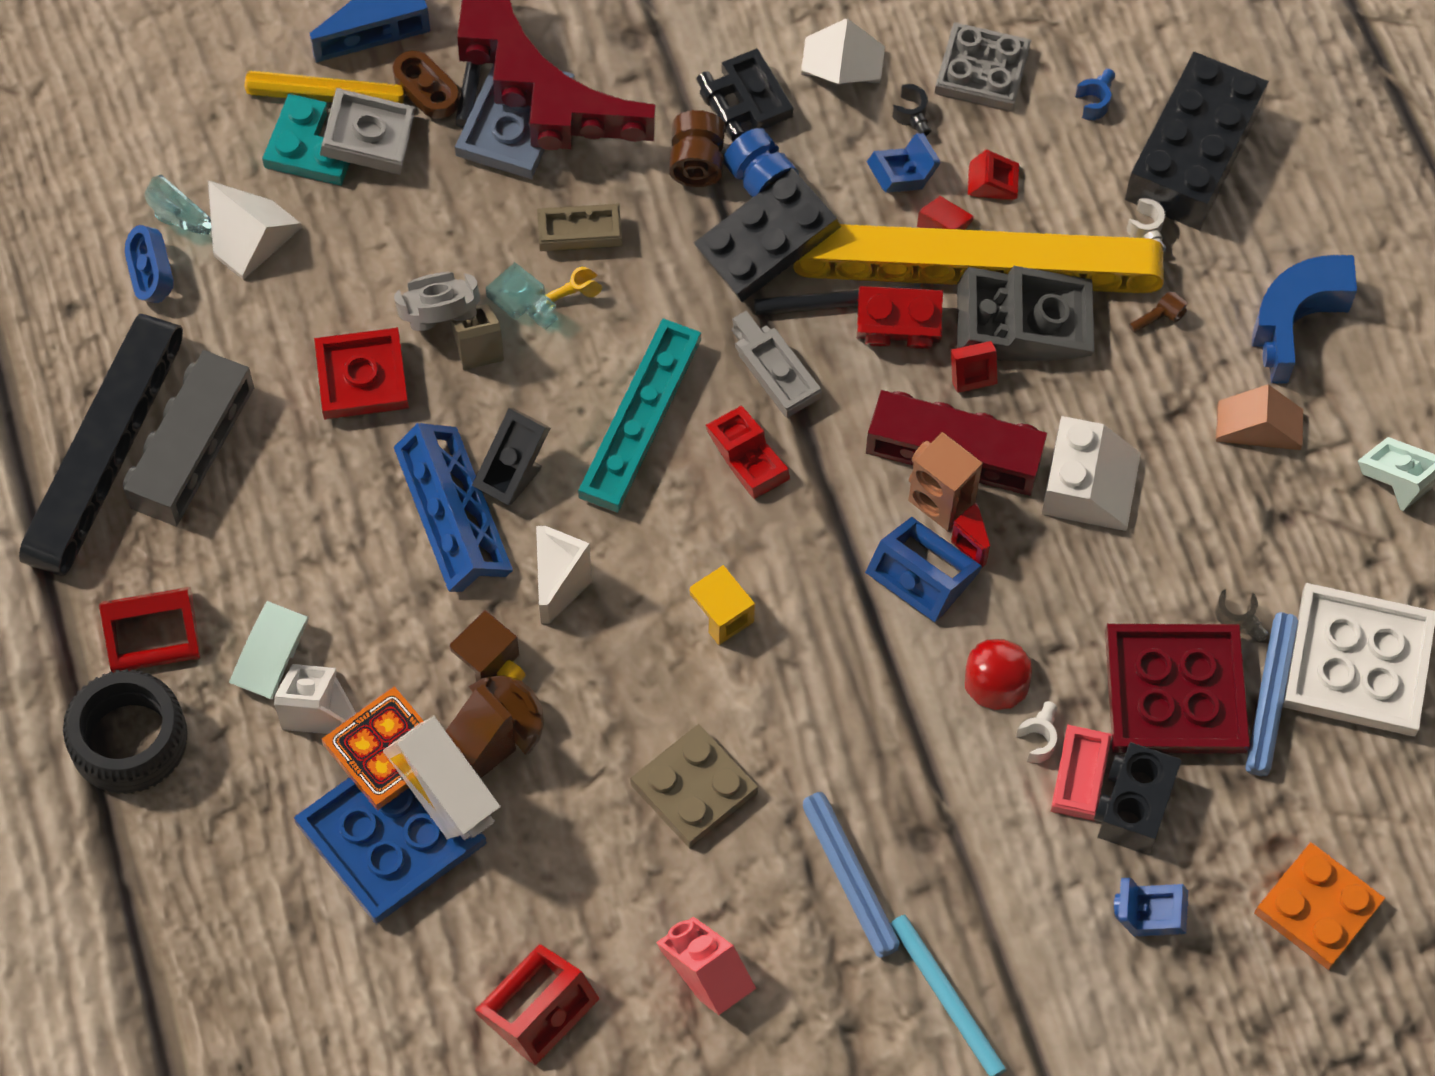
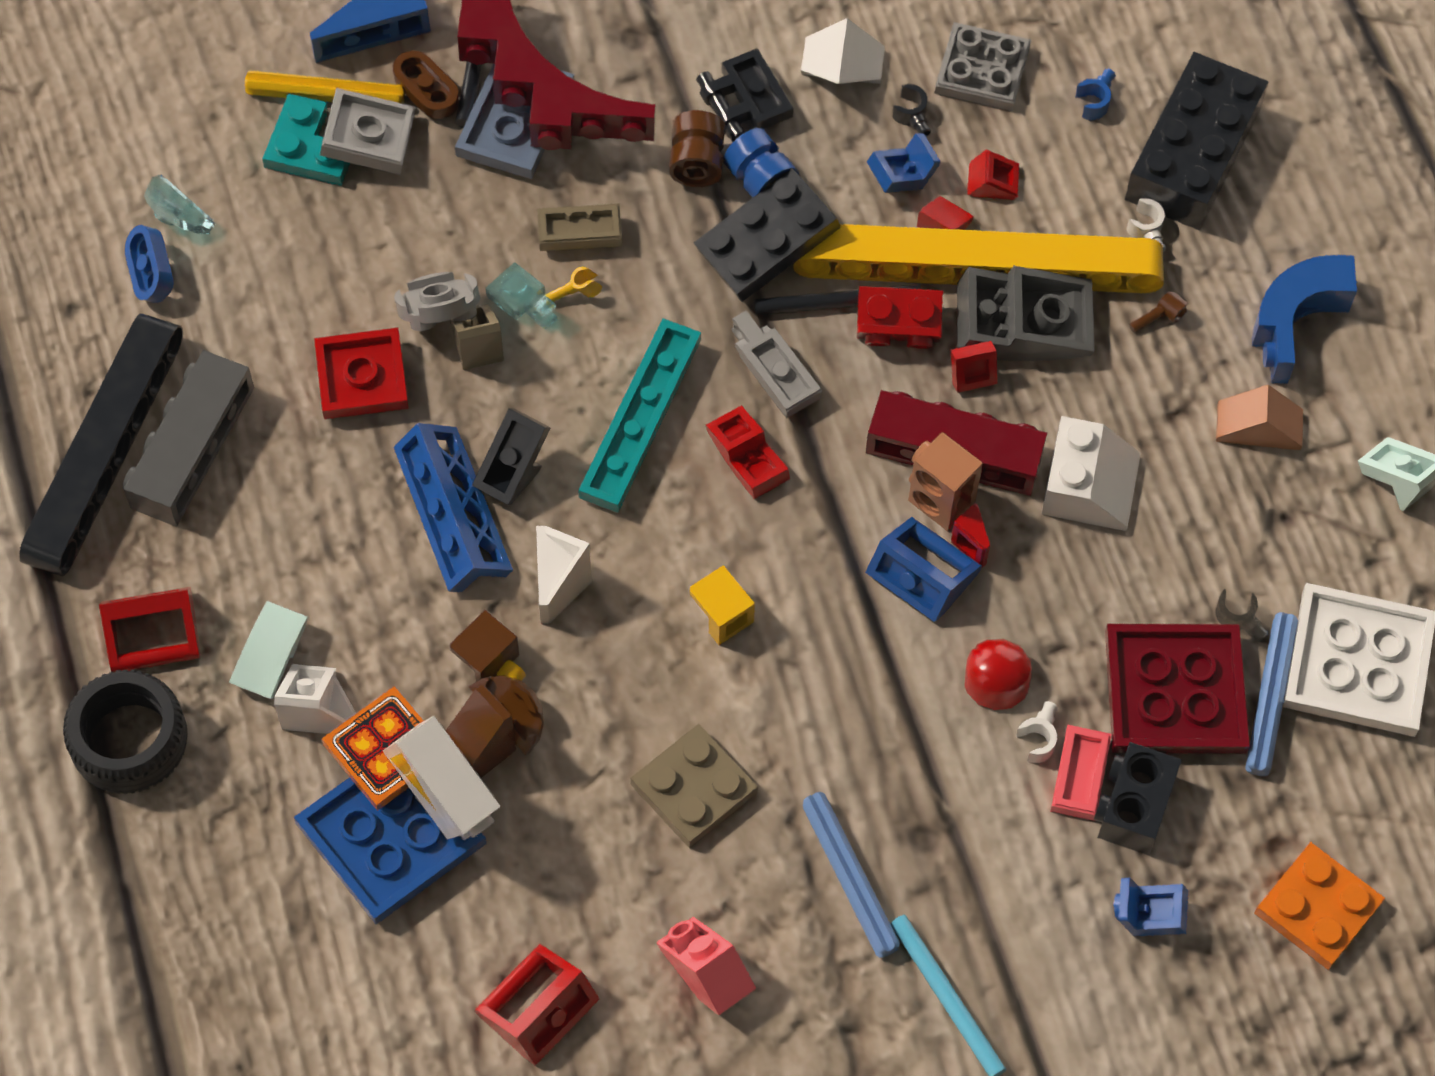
(246, 228): white slope -> none

